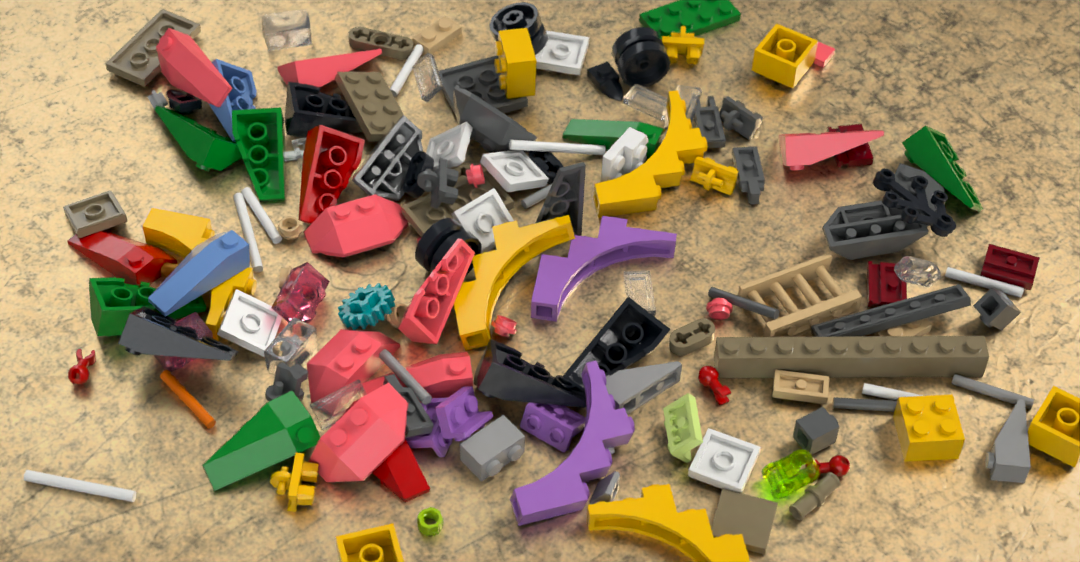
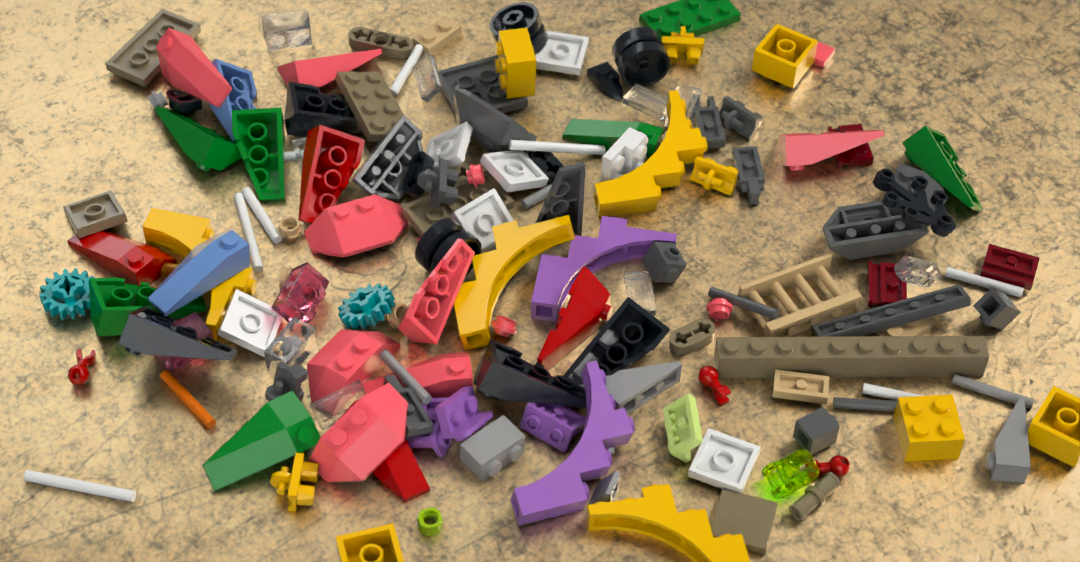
(56, 295): none -> teal gear
(580, 320): none -> red wedge
(664, 262): none -> dark grey brick

